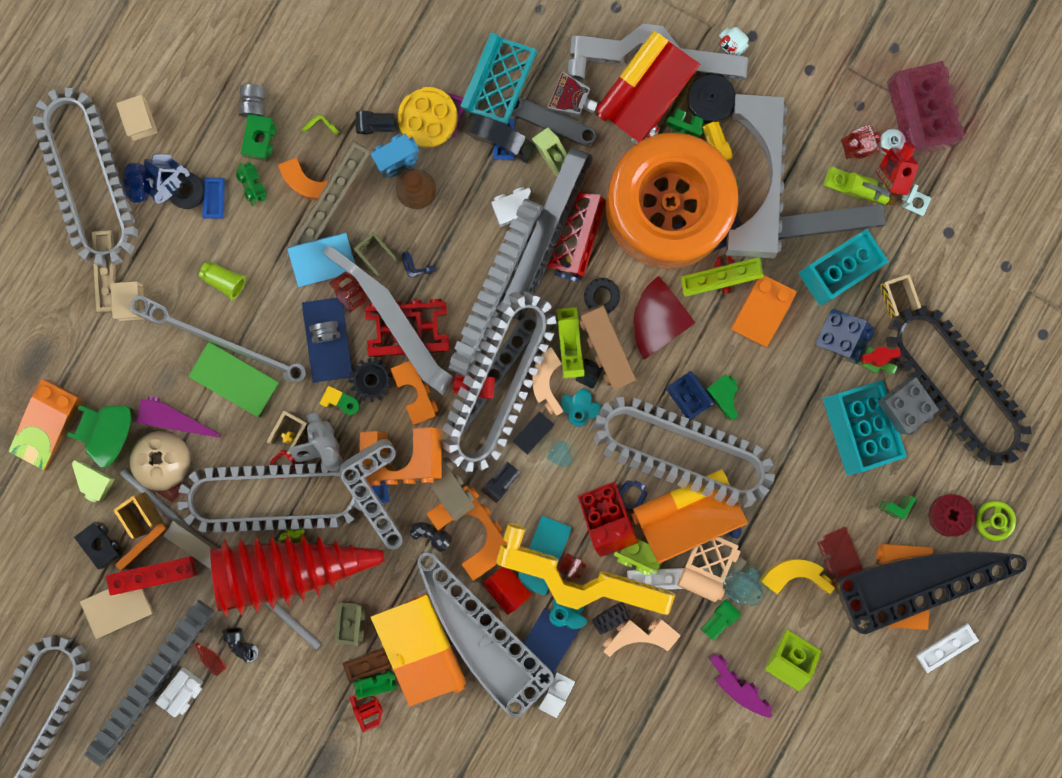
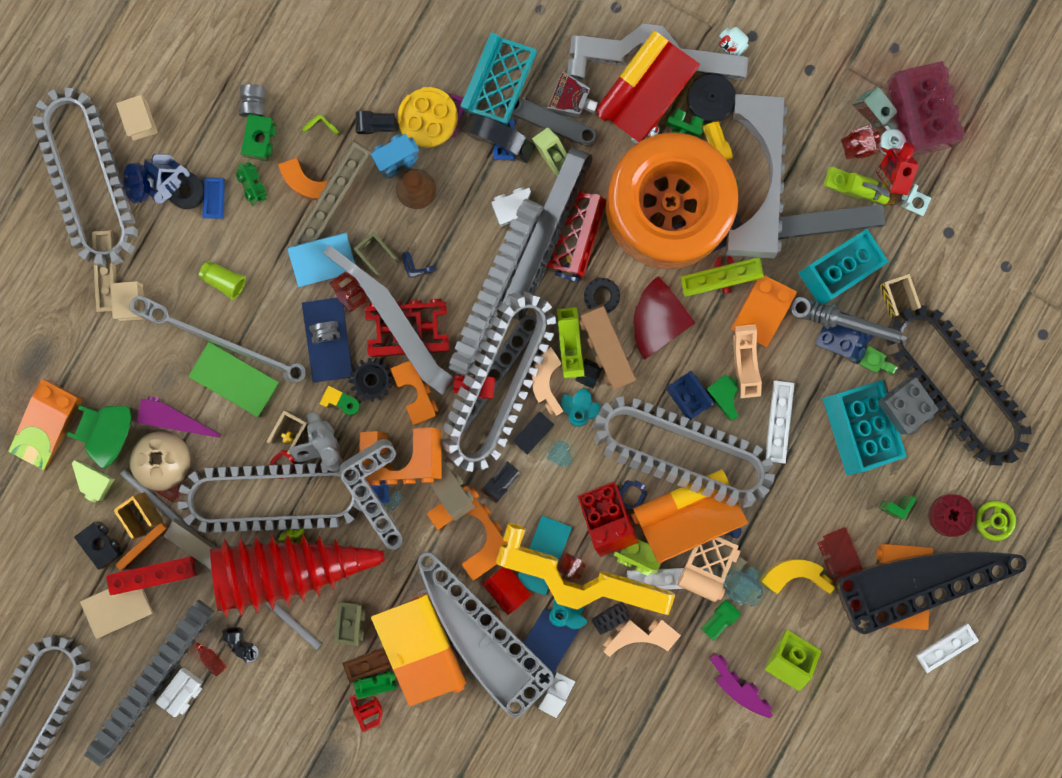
(395, 500): none -> clear light blue tile
(439, 539): black arm -> none
(746, 361): none -> light nougat arch
(779, 421): none -> white tile
(831, 316): none -> dark grey piece
(876, 108): none -> sand green torso
(880, 356): red piece -> none

